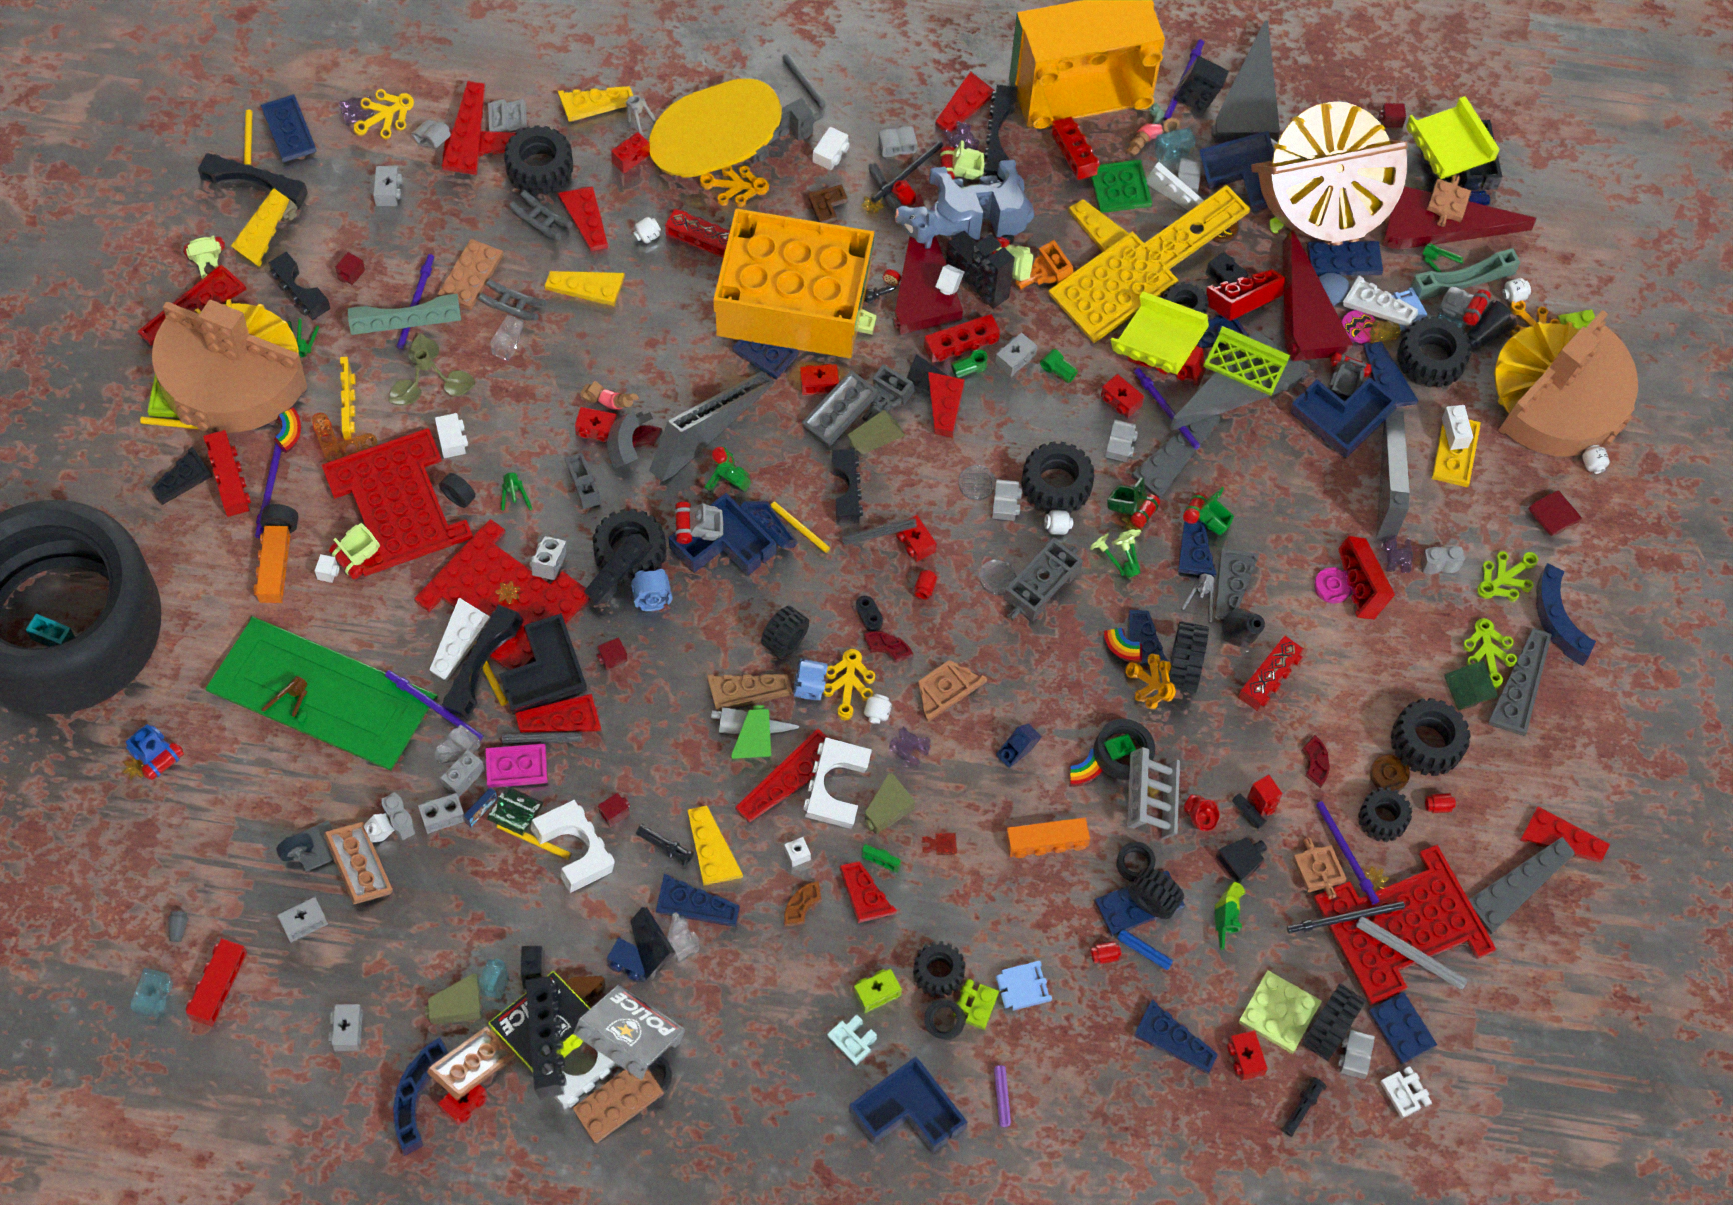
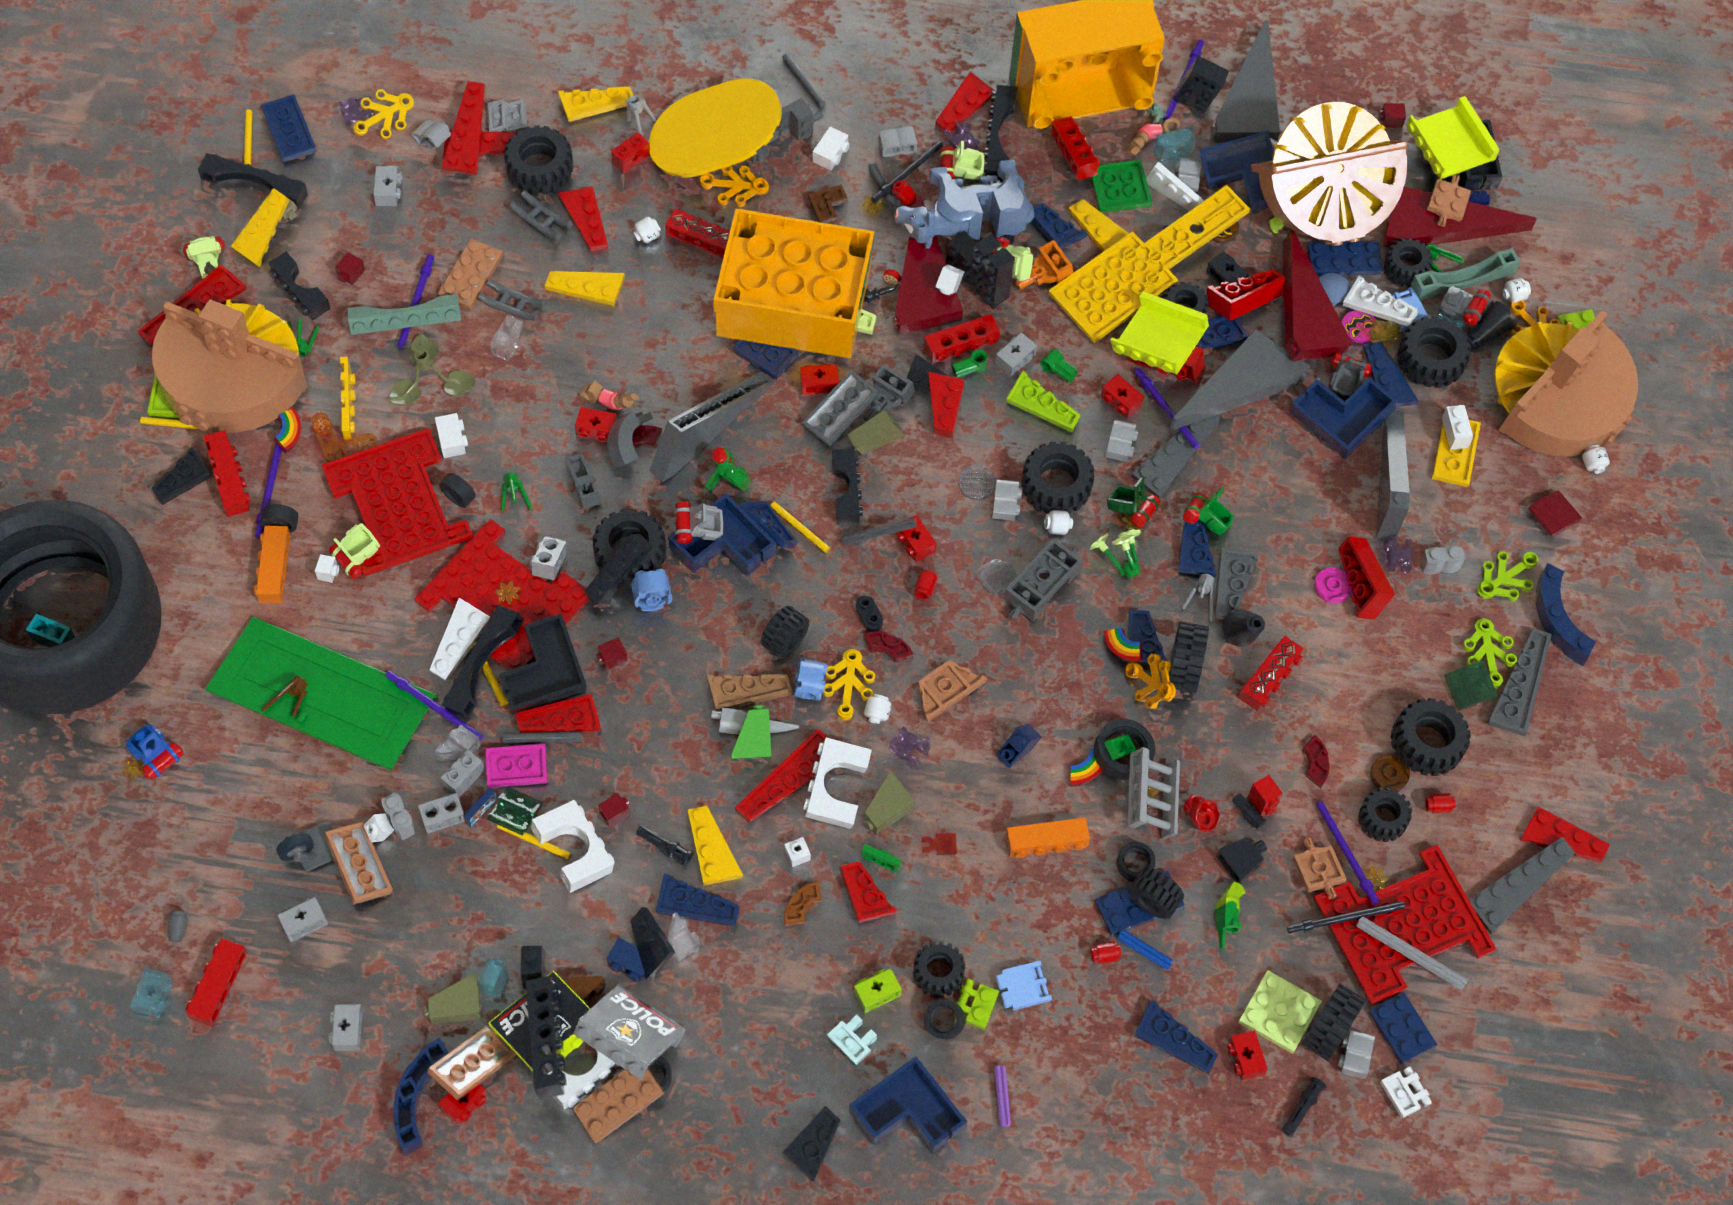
(812, 1143): none -> black wing
(1035, 400): none -> lime wing
(1056, 228): none -> dark blue wing
(1255, 350): lime fence -> none
(1409, 251): none -> black tyre

